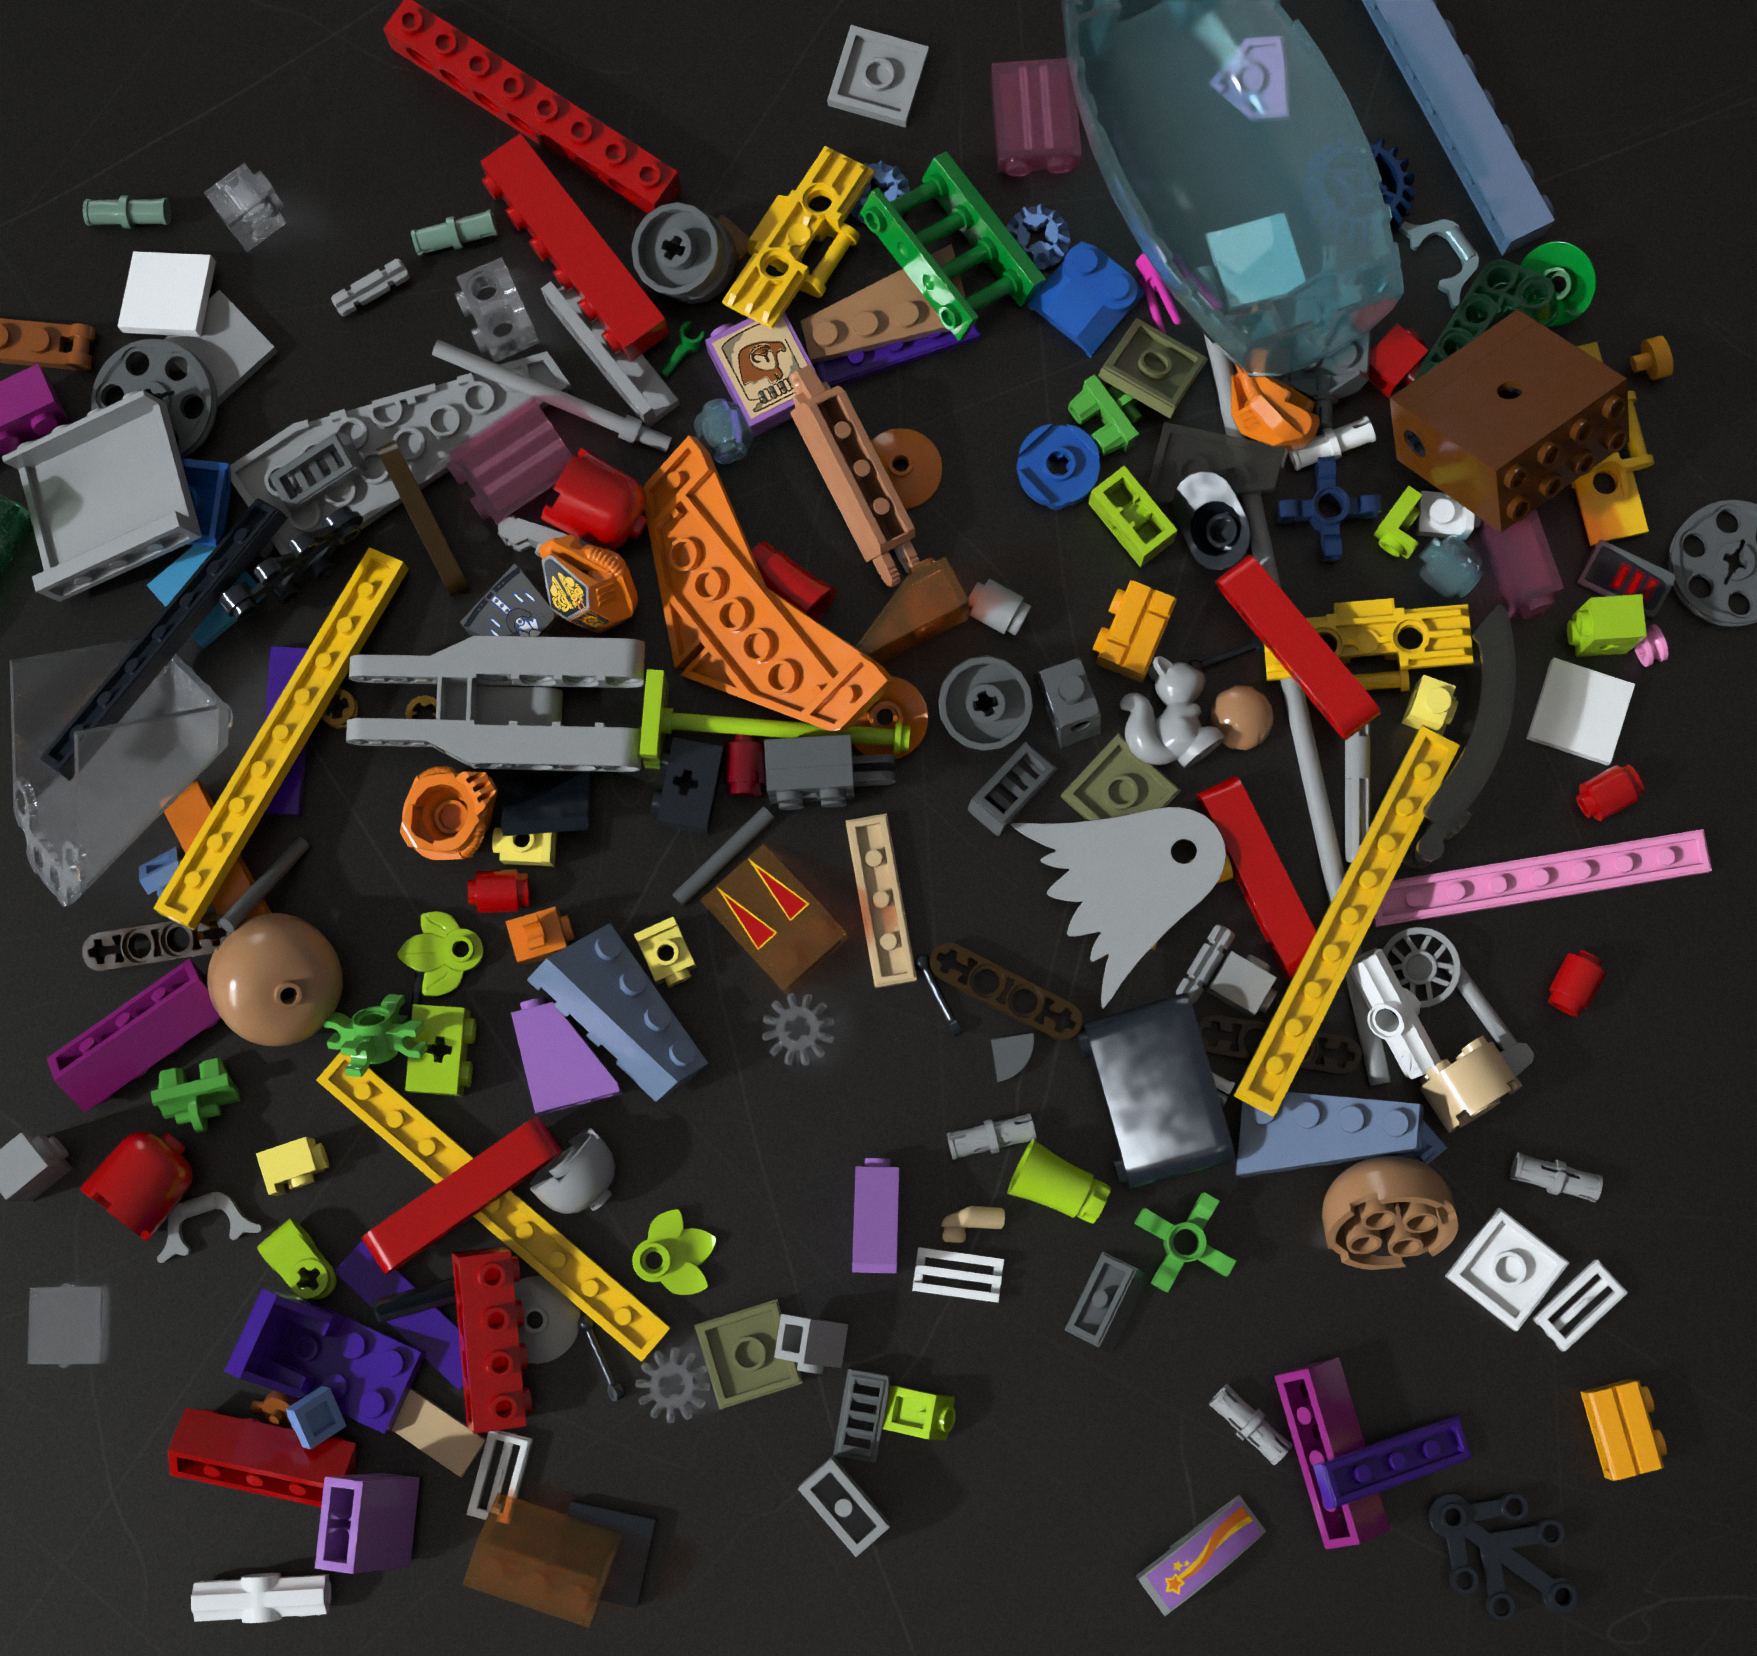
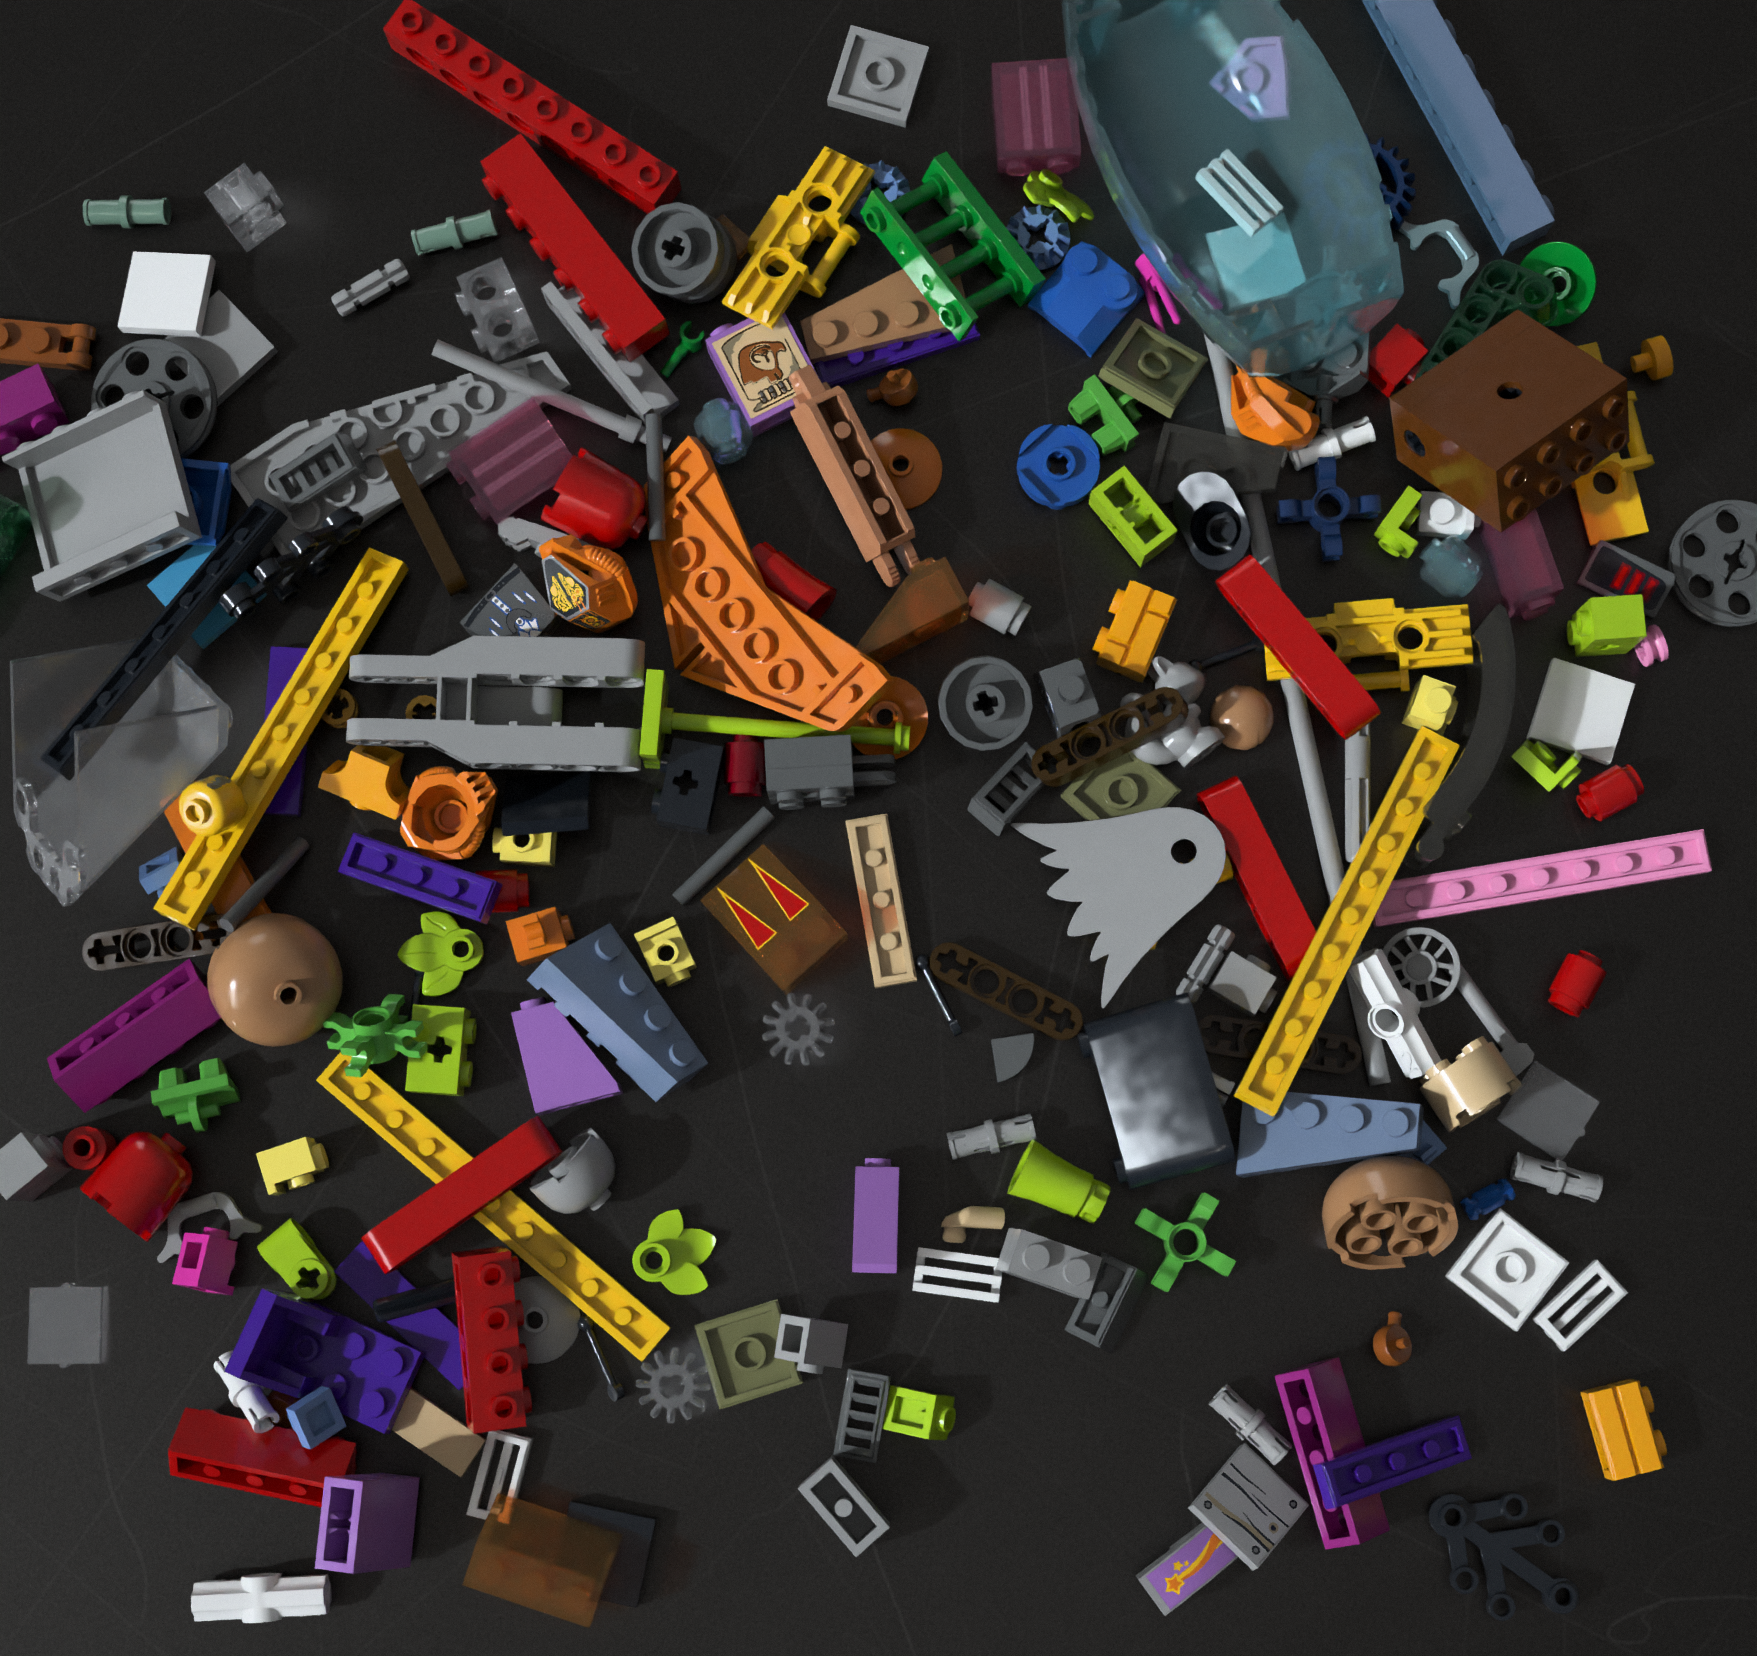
(75, 1144): none -> red brick
(206, 1261): none -> dark pink brick
(211, 805): none -> yellow head
(248, 1397): none -> white pin
(369, 780): none -> light orange brick
(420, 878): none -> dark purple tile
(655, 477): none -> dark grey bar
(895, 388): none -> dark orange piece
(1047, 190): none -> lime plate
(1048, 1263): none -> light grey brick
(1111, 743): none -> dark brown beam
(1244, 188): none -> white tile
(1248, 1506): none -> light grey tile
(1392, 1342): none -> dark orange piece
(1488, 1199): none -> blue piece
(1539, 763): none -> lime bracket
(1548, 1111): none -> clear piece

